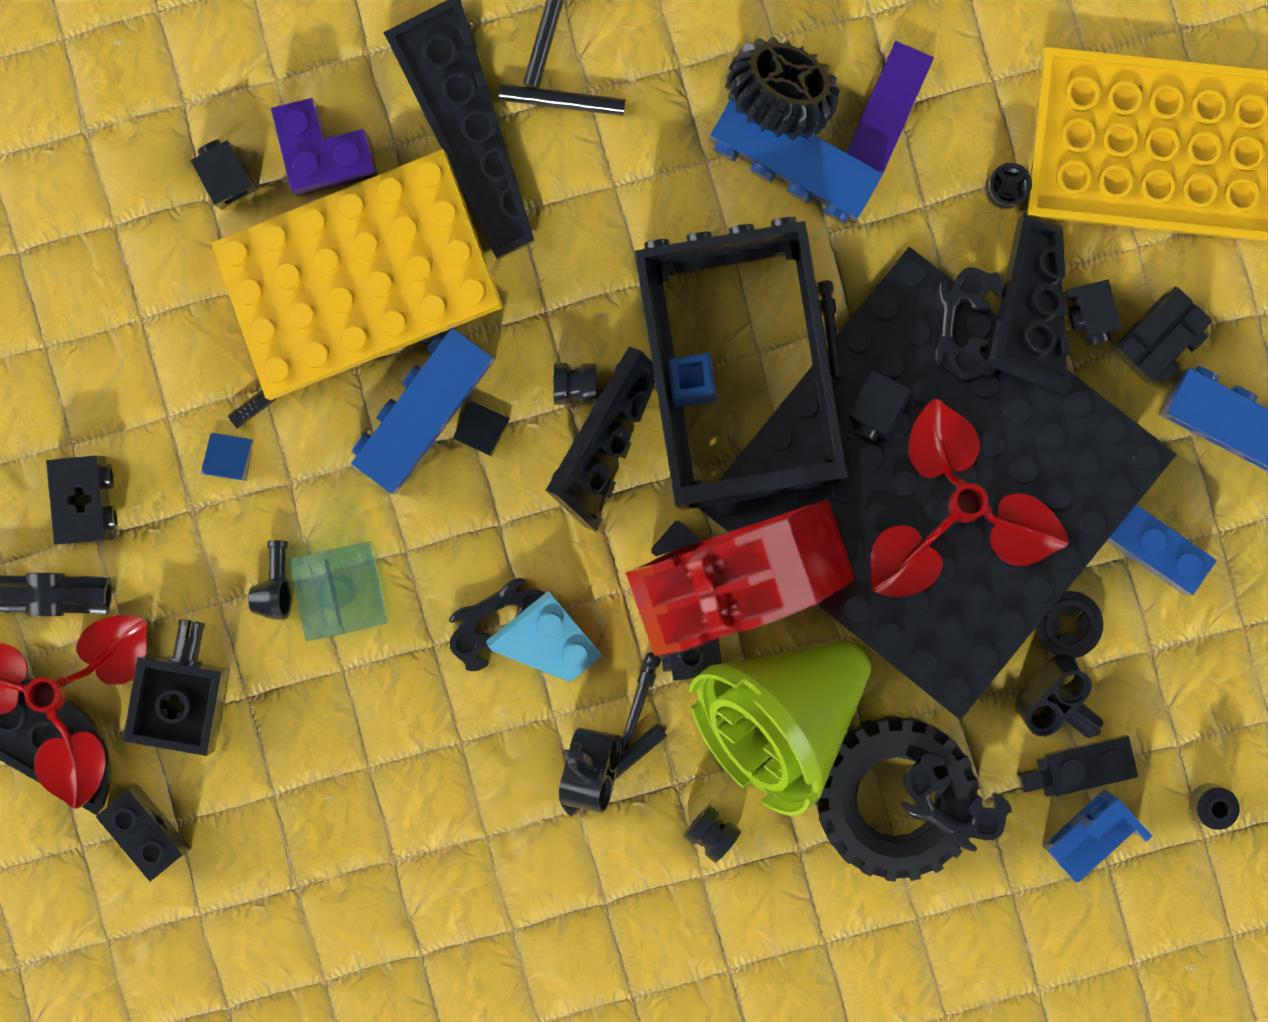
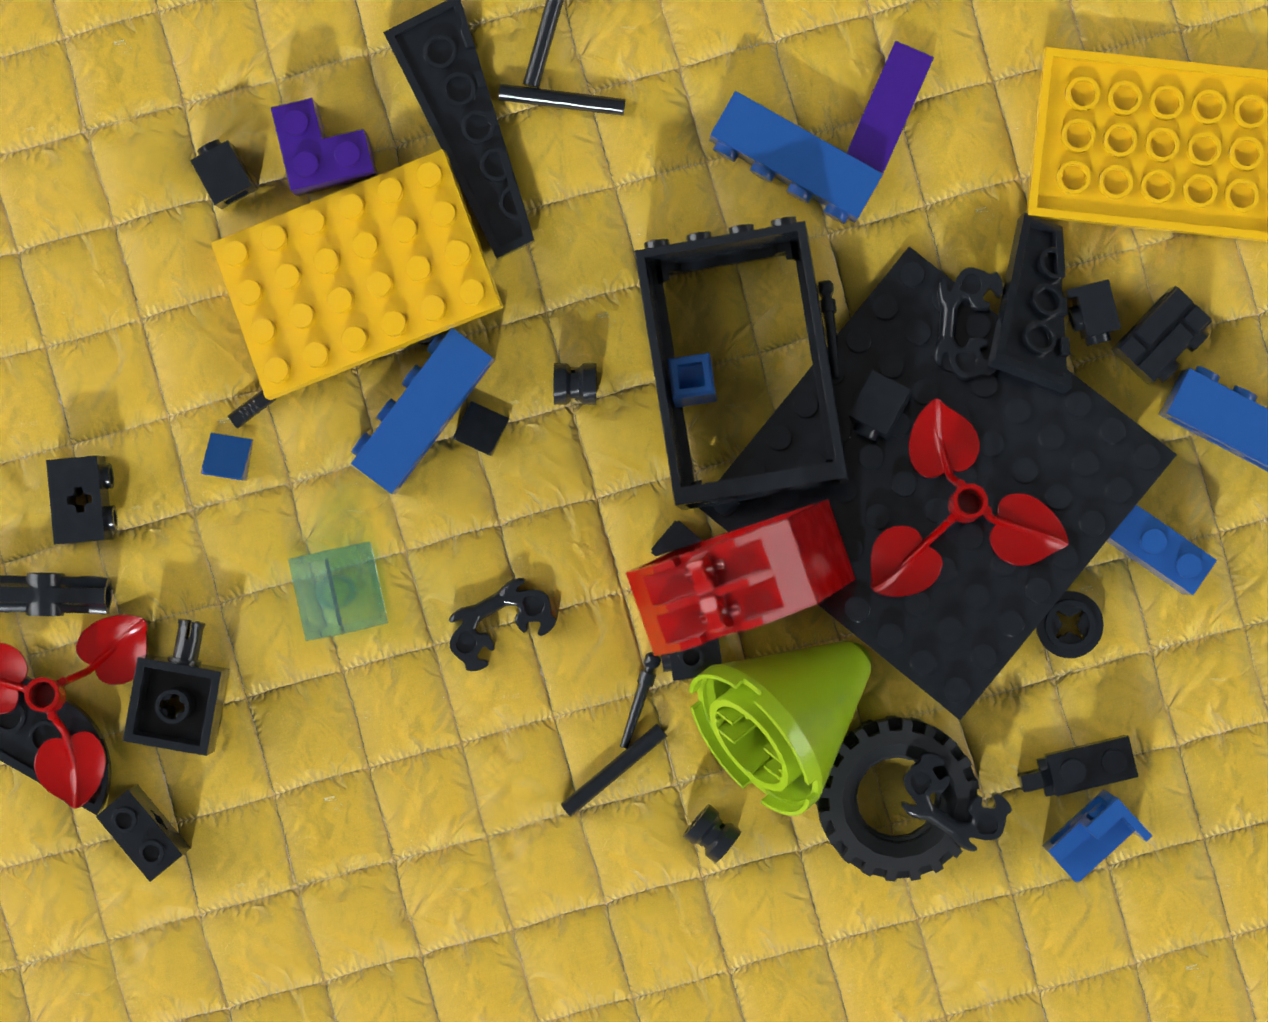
(273, 596): black bar -> none
(546, 640): medium azure wing -> none
(590, 769): black beam -> none
(604, 437): black wing -> none
(782, 88): black gear -> none
(1014, 181): black wheel -> none
(1062, 702): black beam -> none
(1202, 801): black brick -> none

